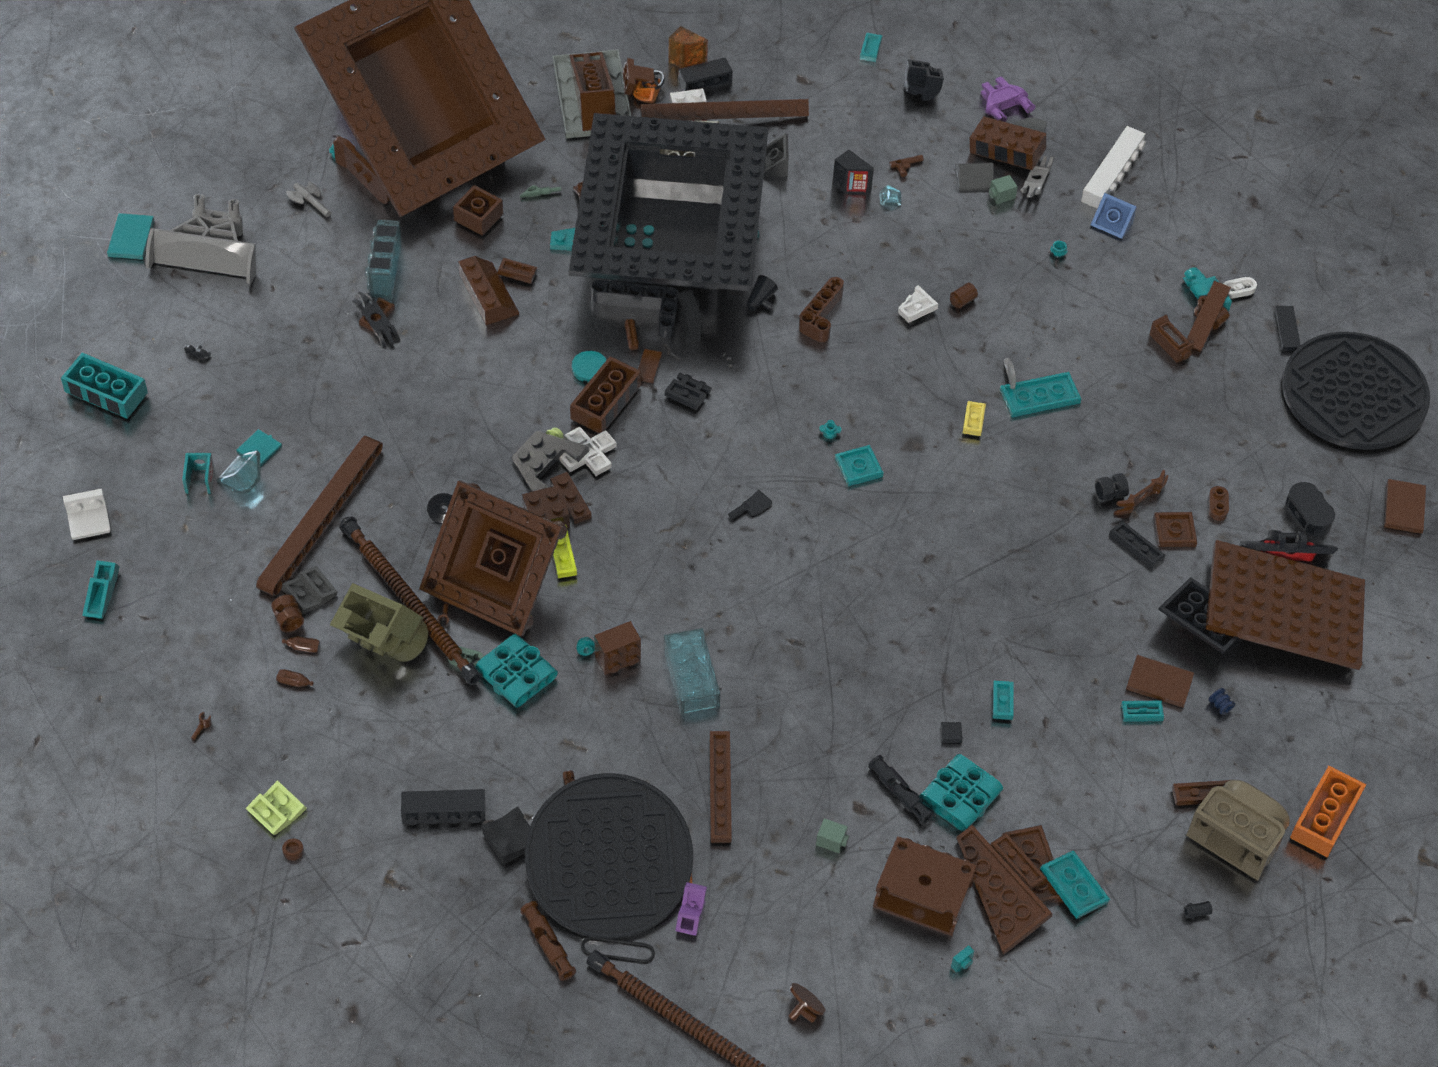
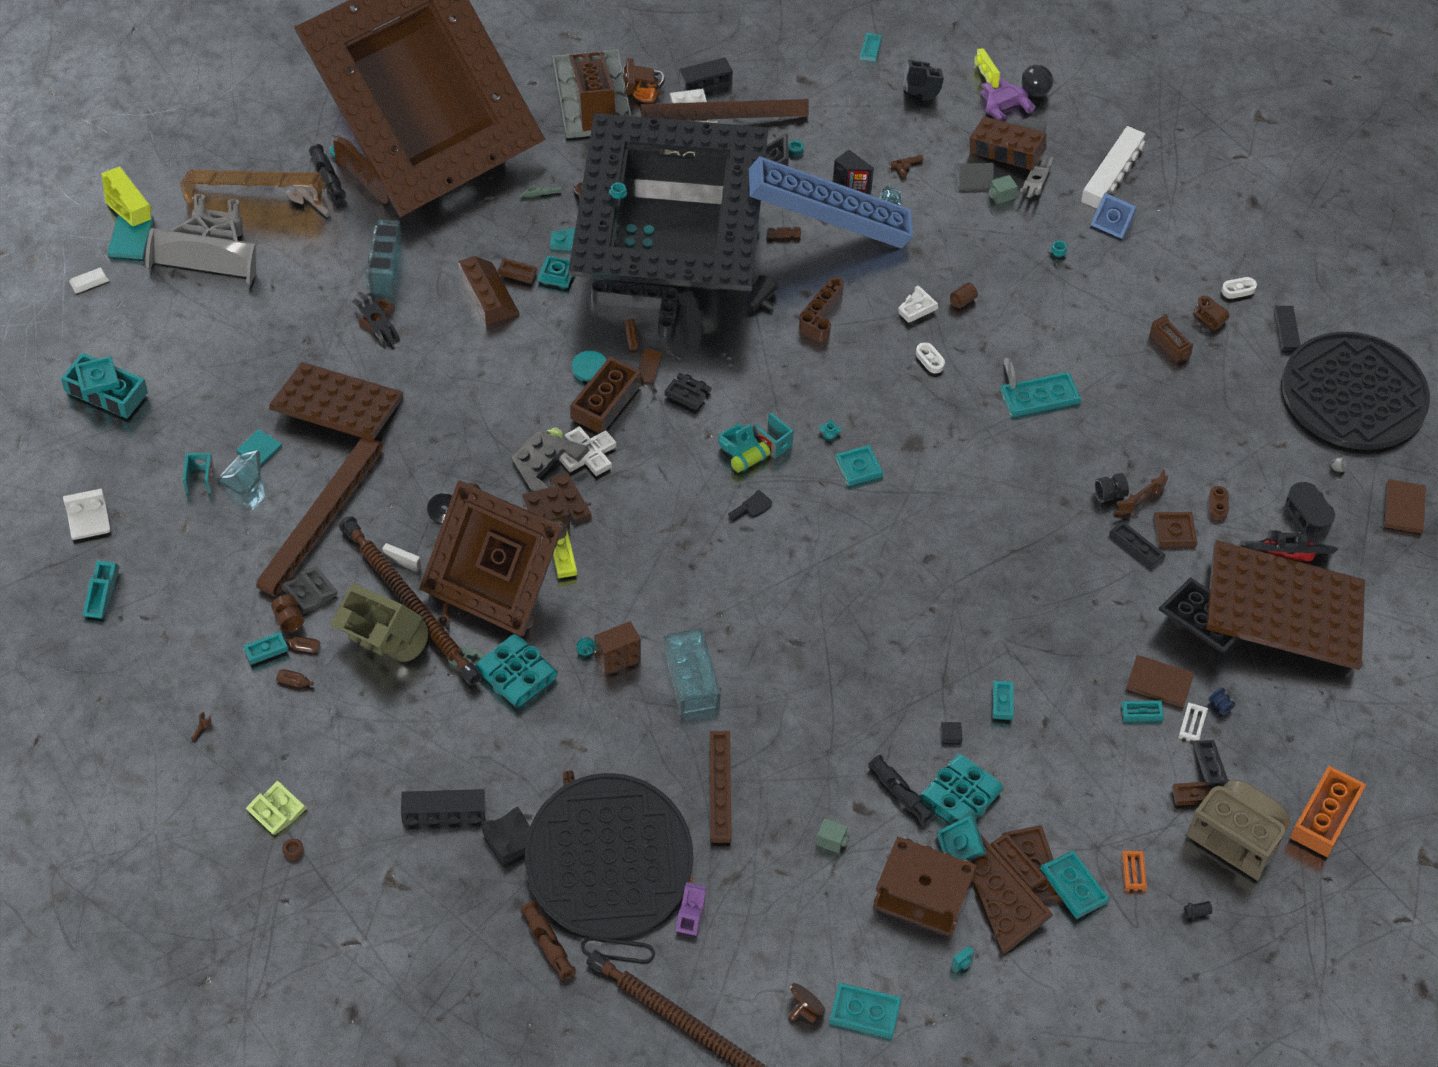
(88, 280): none -> white tile
(97, 375): none -> teal tile
(125, 197): none -> neon yellow wedge
(200, 353): black piece -> none
(249, 178): none -> clear orange piece
(265, 648): none -> teal plate
(326, 169): none -> black piece
(336, 401): none -> reddish brown plate
(402, 558): none -> white tile
(478, 210): reddish brown brick -> none
(549, 276): none -> teal piece
(618, 190): none -> teal plate
(687, 48): clear orange slope -> none
(743, 447): none -> teal piece
(780, 429): none -> teal piece
(783, 232): none -> reddish brown axle
(795, 148): none -> teal tile
(830, 202): none -> medium blue brick
(865, 1010): none -> teal tile
(932, 360): none -> white plate
(962, 839): none -> teal tile
(974, 418): light yellow plate -> none
(987, 68): none -> neon yellow plate
(1037, 81): none -> black helmet
(1135, 886): none -> orange tile
(1189, 736): none -> white tile
(1201, 285): teal plate -> none
(1208, 315): reddish brown tile -> none
(1210, 763): none -> black tile
(1339, 464): none -> light grey hinge

